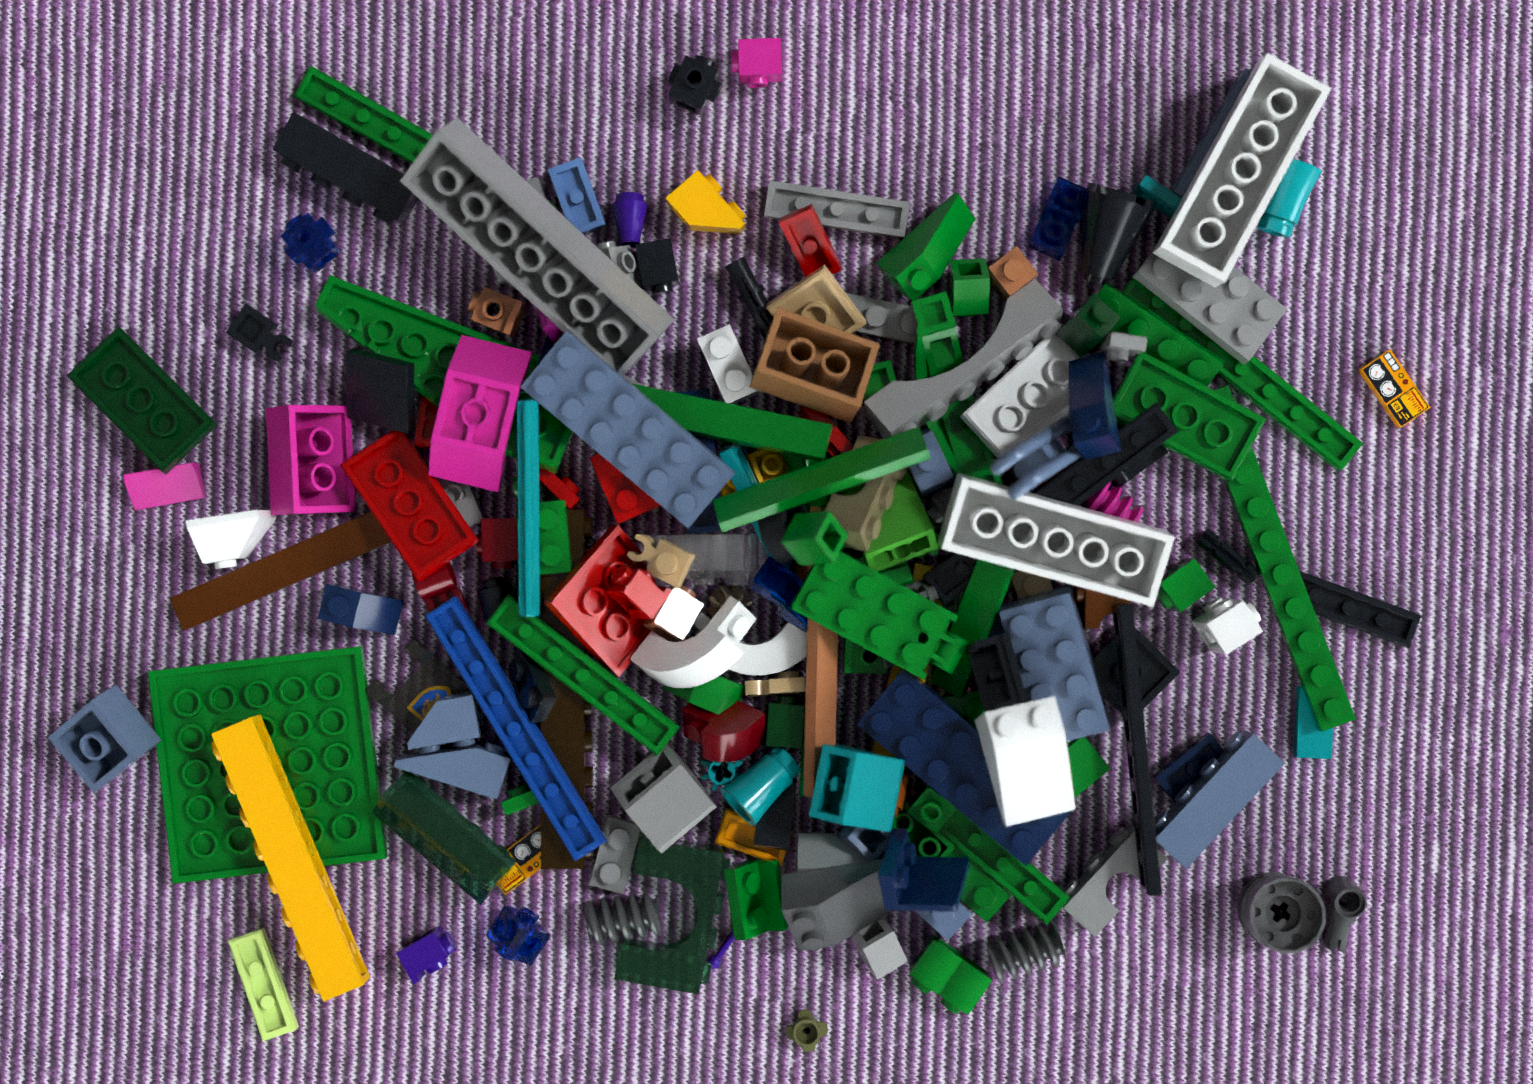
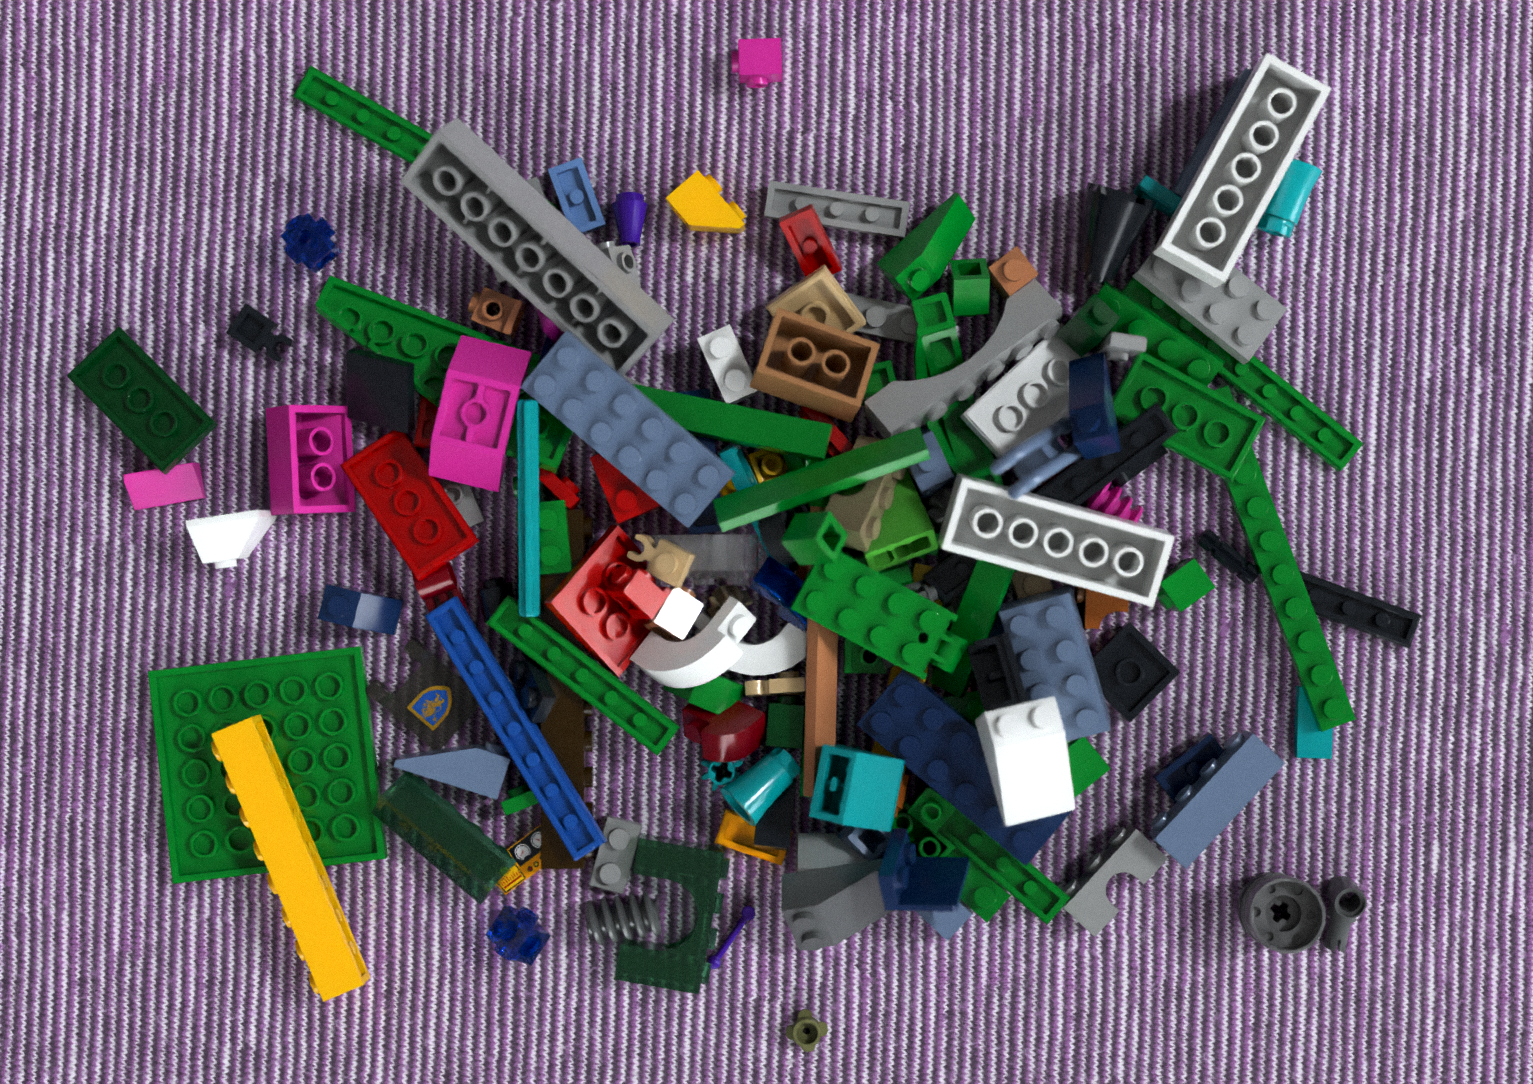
(104, 738): sand blue brick -> none
(263, 984): yellowish green tile -> none
(279, 571): reddish brown tile -> none
(345, 167): black brick -> none
(426, 953): dark purple brick -> none
(450, 720): sand blue slope -> none
(498, 542): dark red brick -> none
(657, 266): black brick -> none
(663, 797): light grey slope -> none
(694, 96): black brick -> none
(739, 271): black pin -> none
(755, 898): green bracket -> none
(879, 948): light grey brick -> none
(949, 975): green brick -> none
(1026, 951): dark grey piece -> none
(1058, 219): clear blue slope -> none
(1136, 749): black tile -> none
(1227, 624): white brick -> none
(1394, 388): tile -> none

